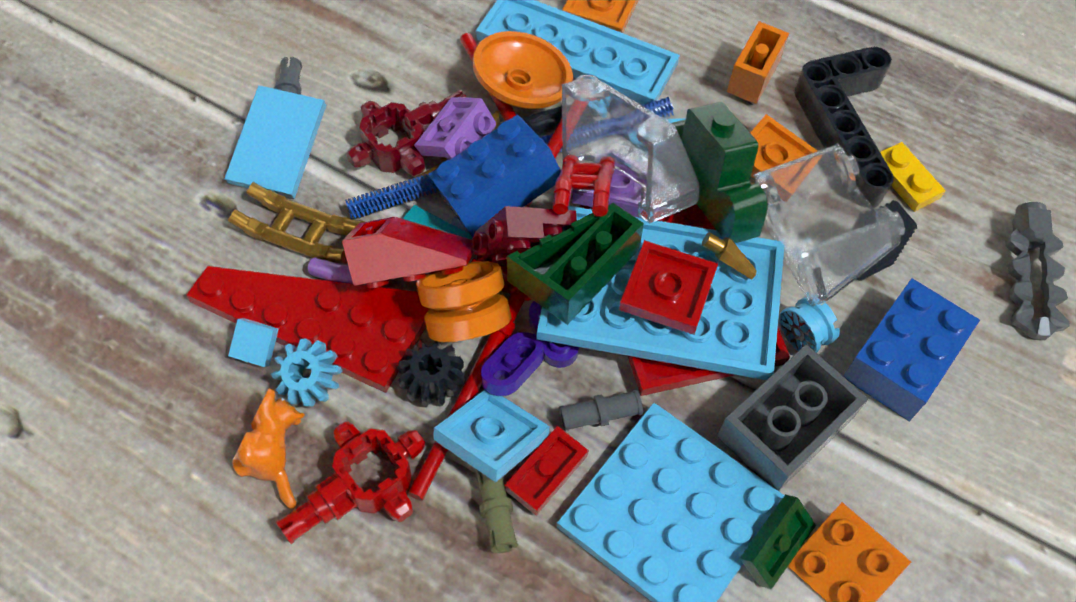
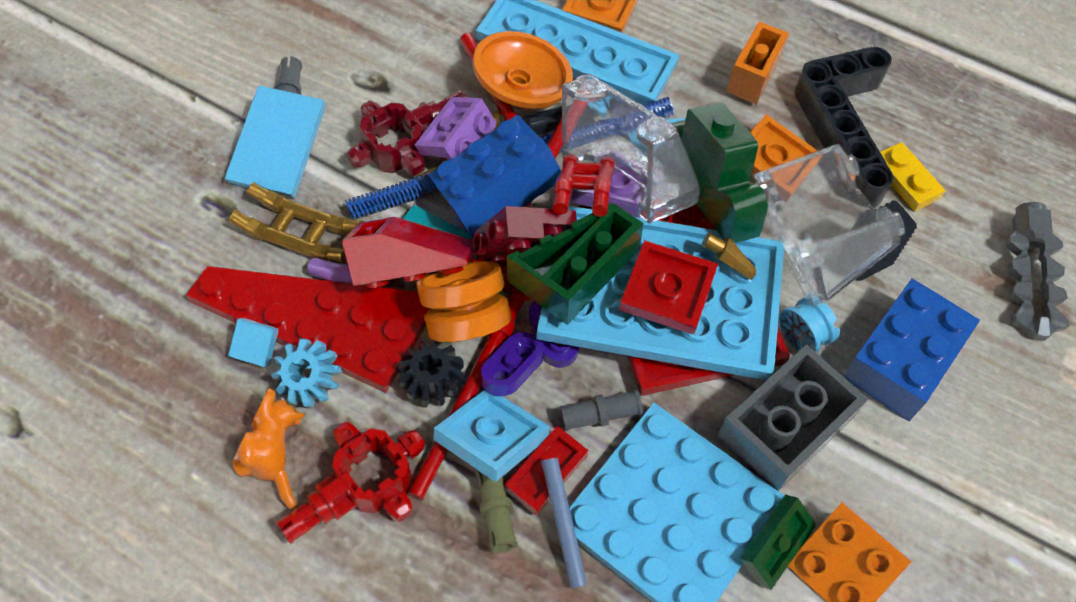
(564, 523): none -> sand blue bar

